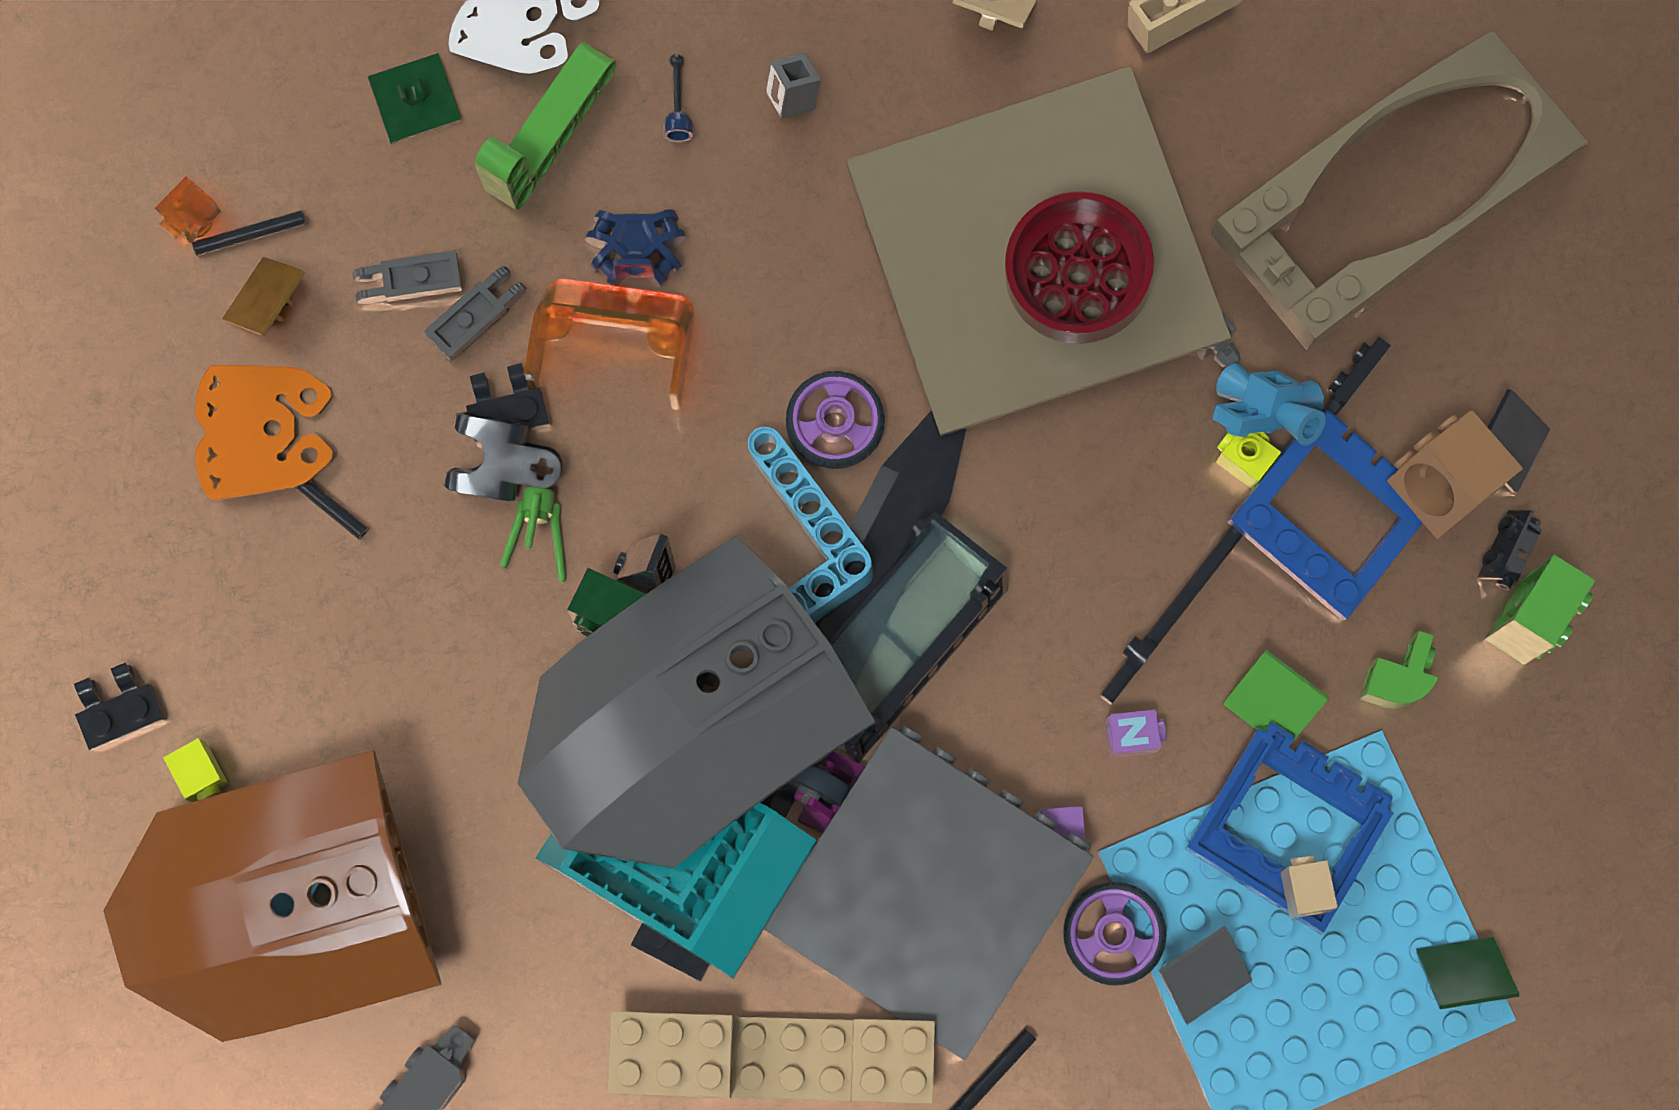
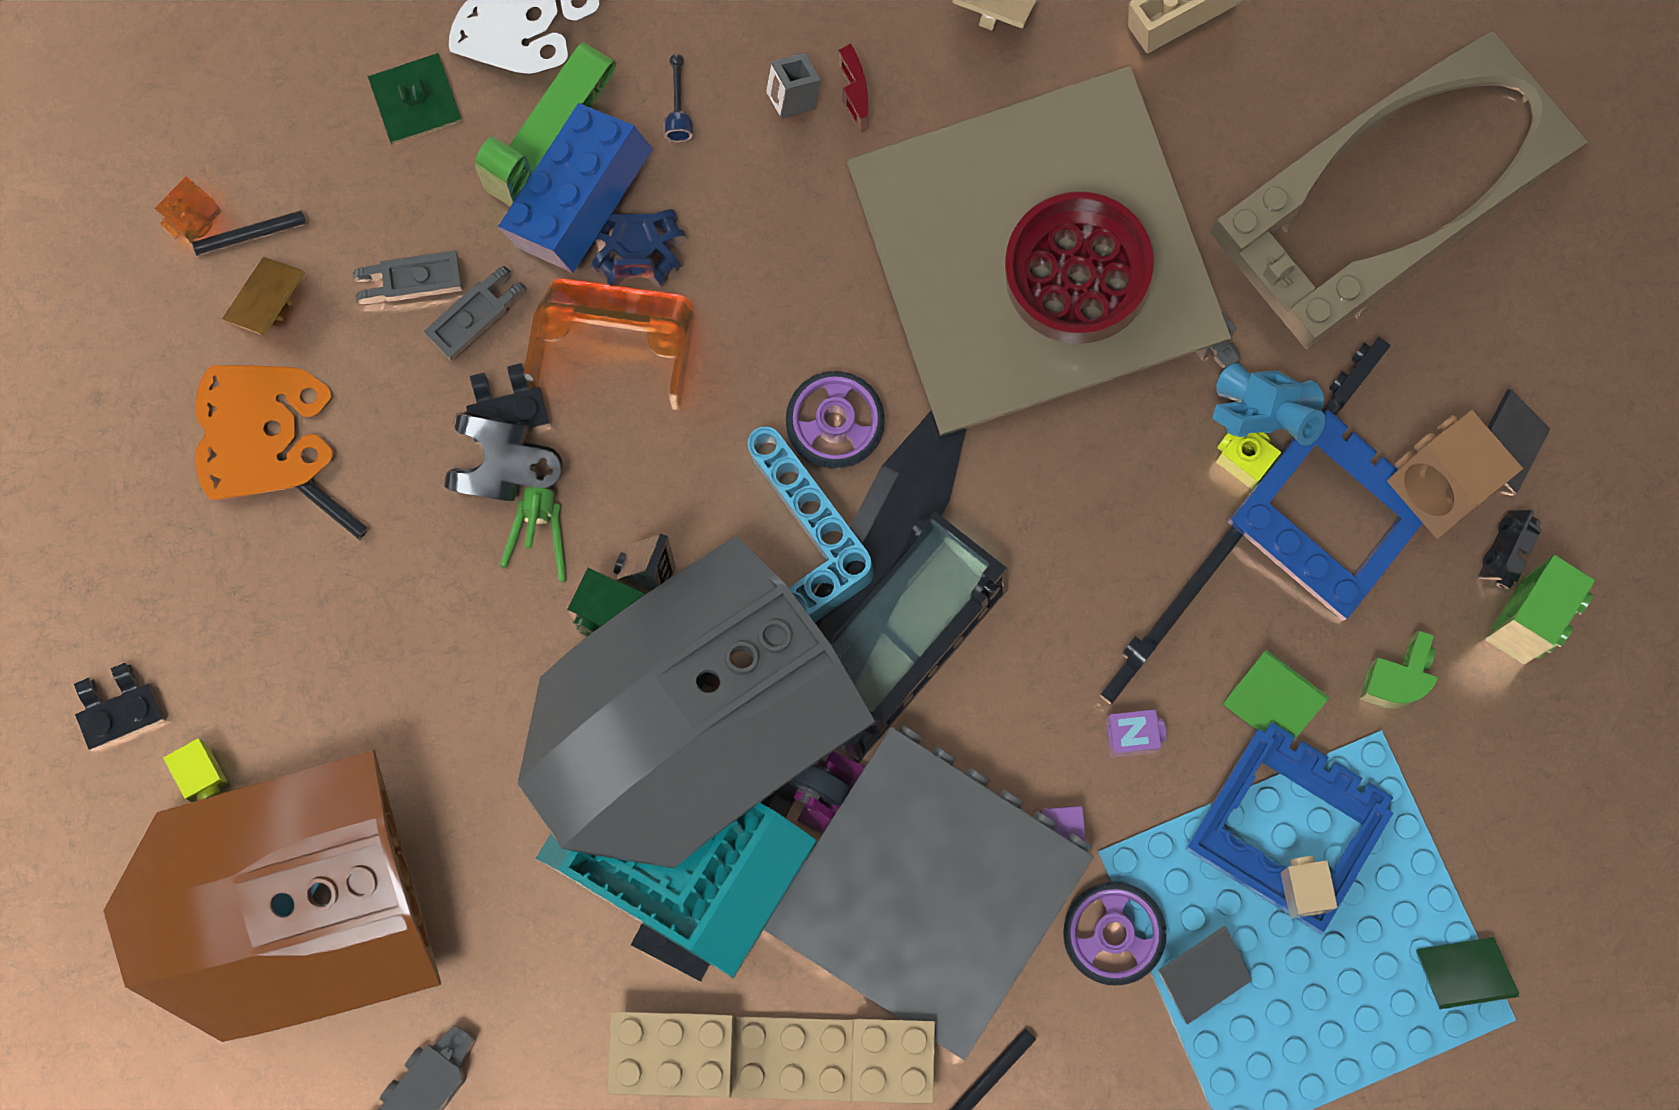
(575, 187): none -> blue brick
(856, 94): none -> dark red slope

